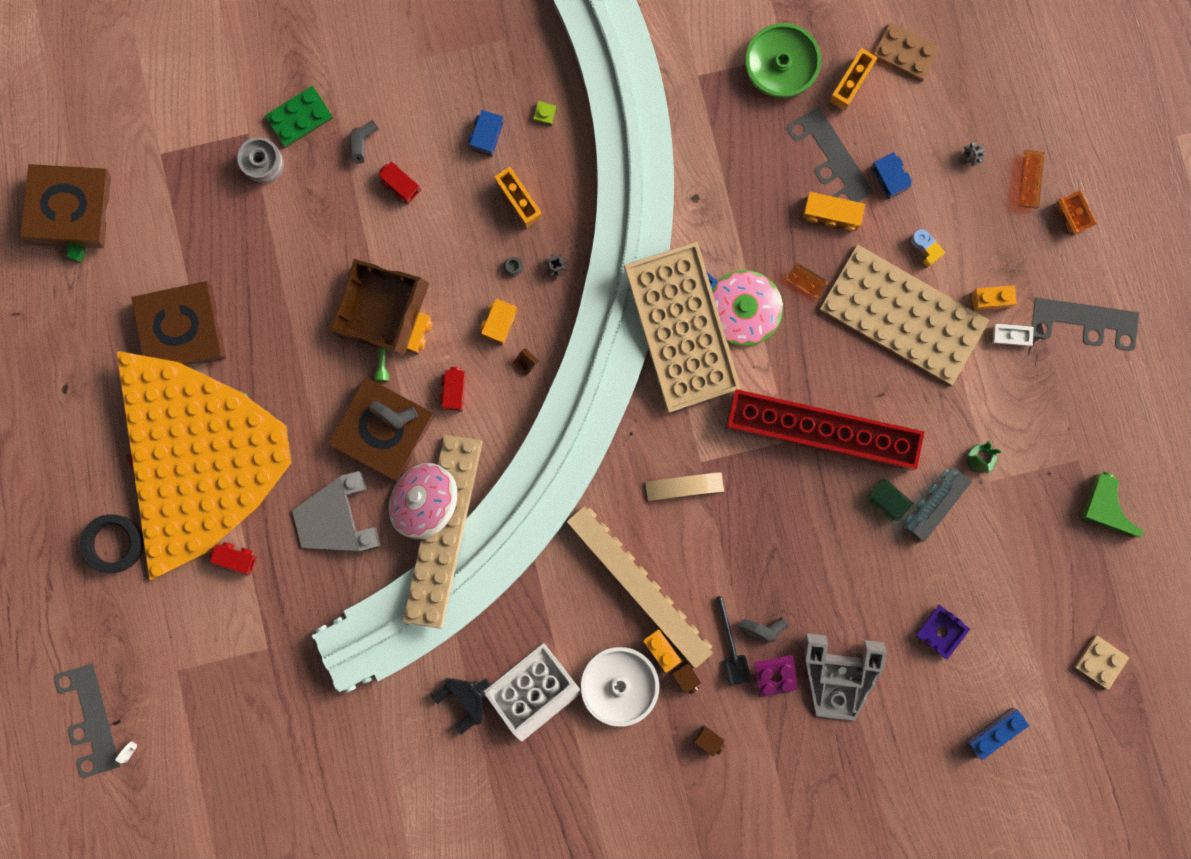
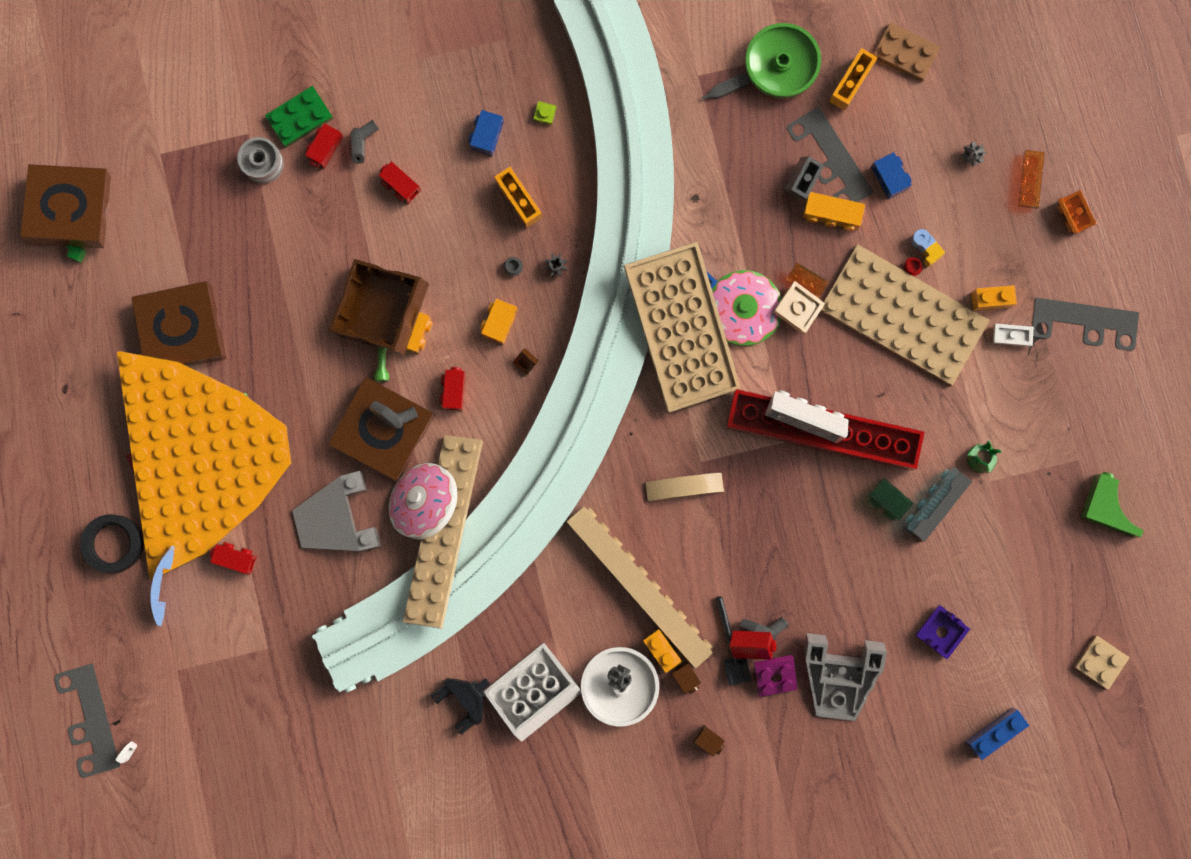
(158, 607): none -> light blue slope
(323, 146): none -> red brick
(619, 677): none -> dark grey gear
(728, 86): none -> dark grey piece
(752, 645): none -> red brick
(798, 307): none -> tan plate
(803, 178): none -> dark grey brick
(807, 417): none -> white slope
(913, 266): none -> red plate

